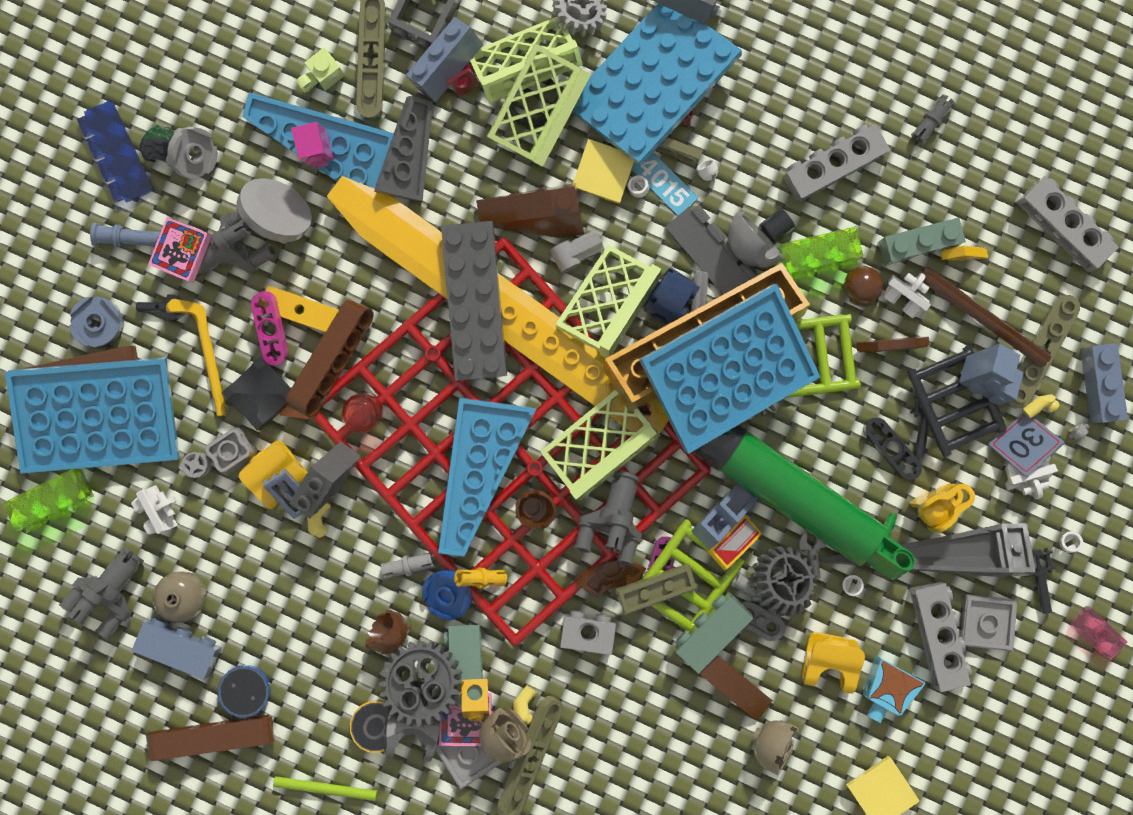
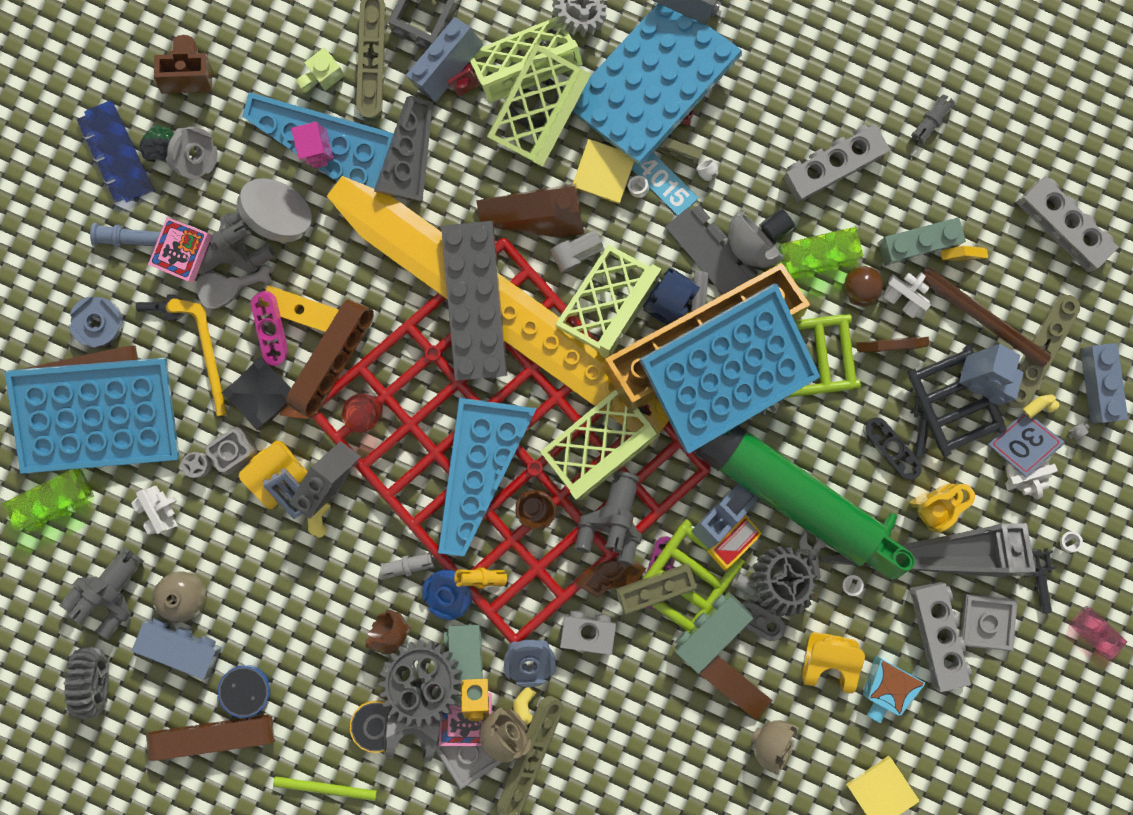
(86, 683): none -> dark grey gear
(183, 68): none -> reddish brown brick
(218, 292): none -> light grey piece
(529, 650): none -> sand blue plate

